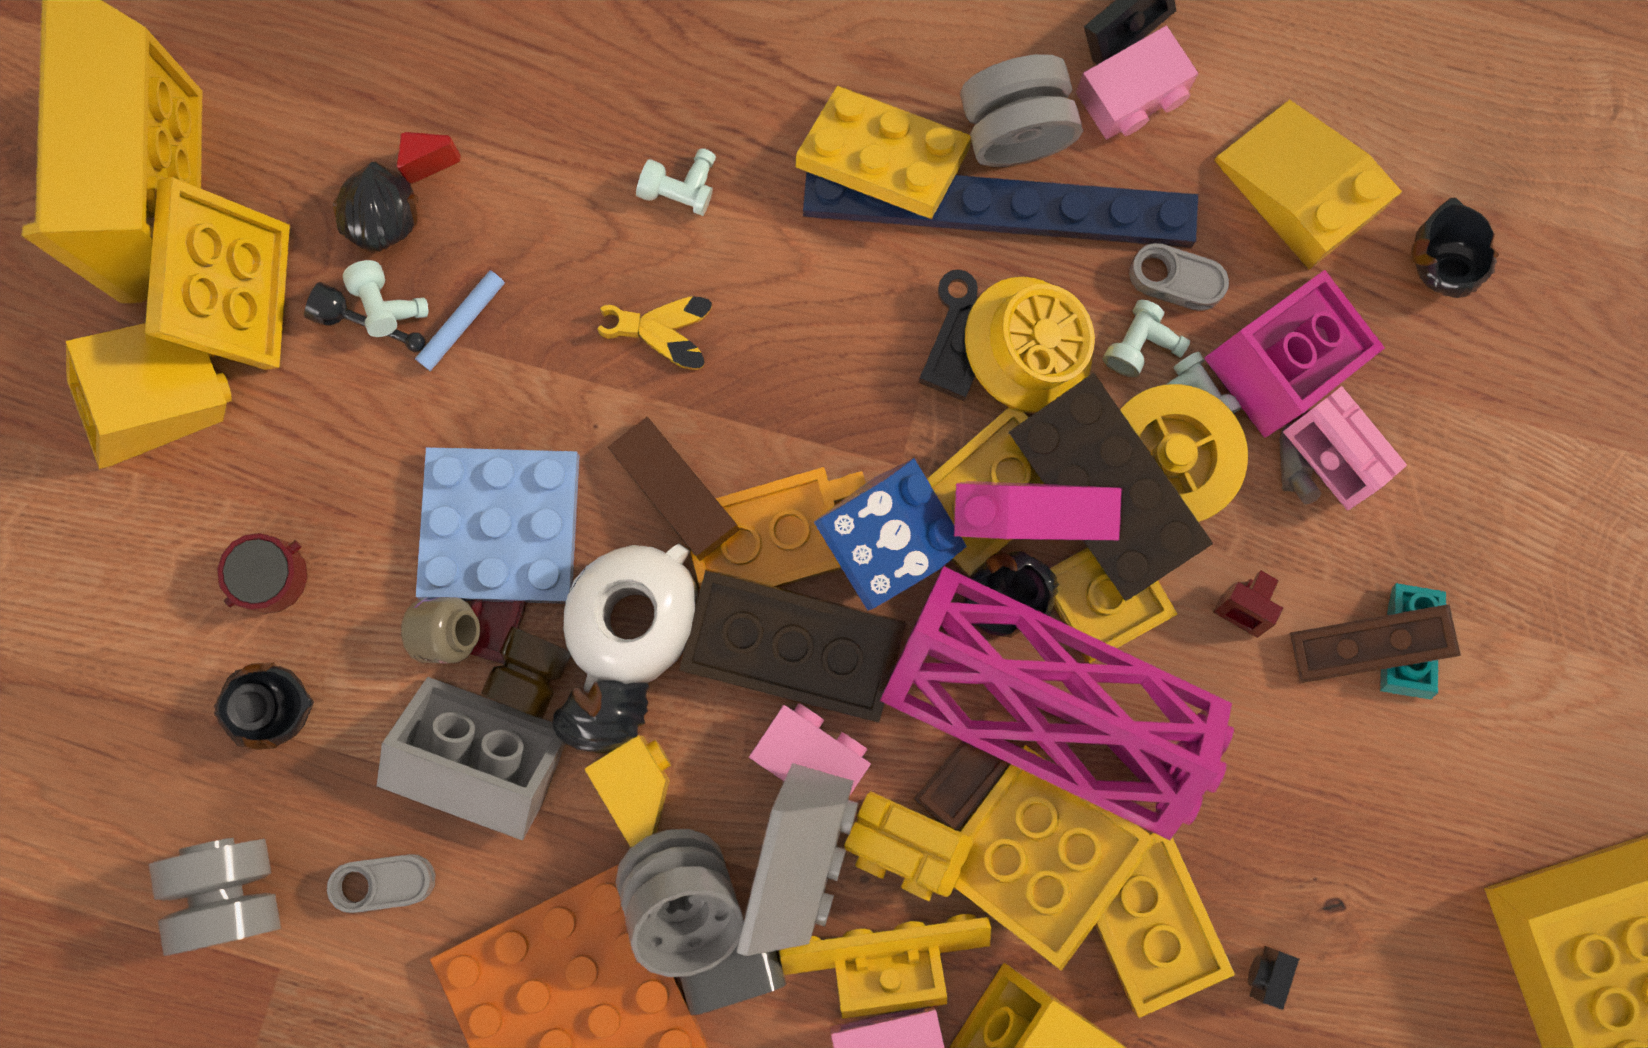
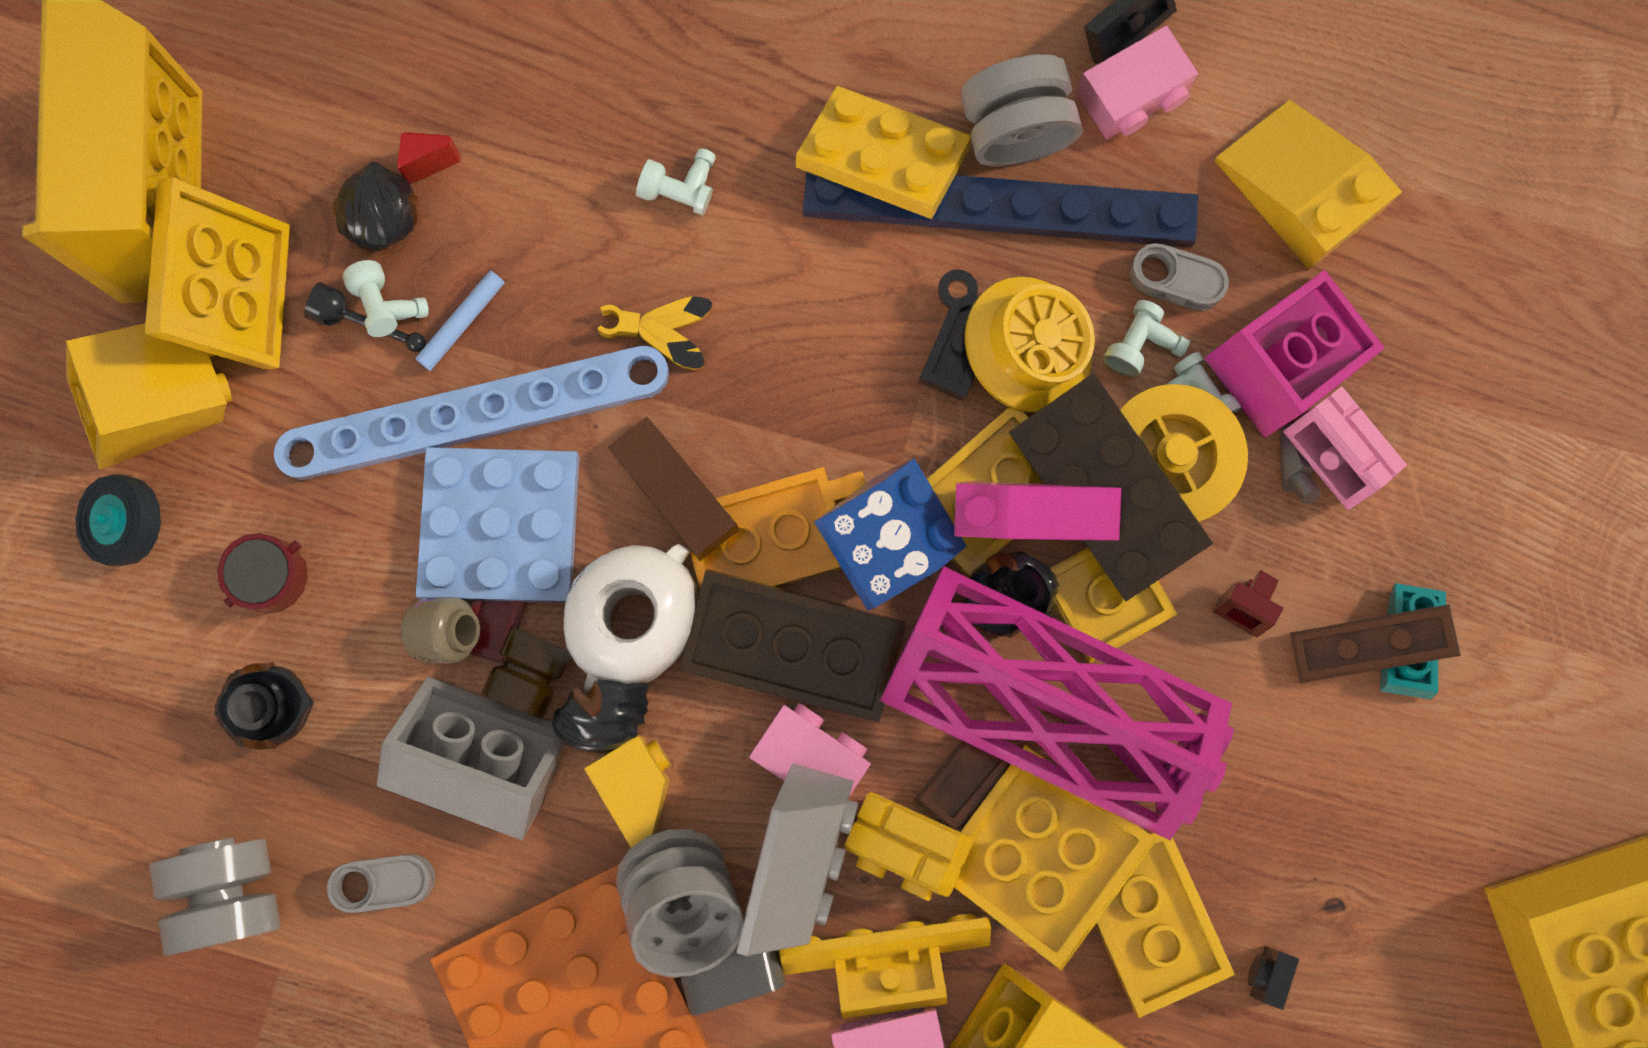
(118, 520): none -> black wheel
(471, 413): none -> light blue plate
(1454, 250): black hair -> none

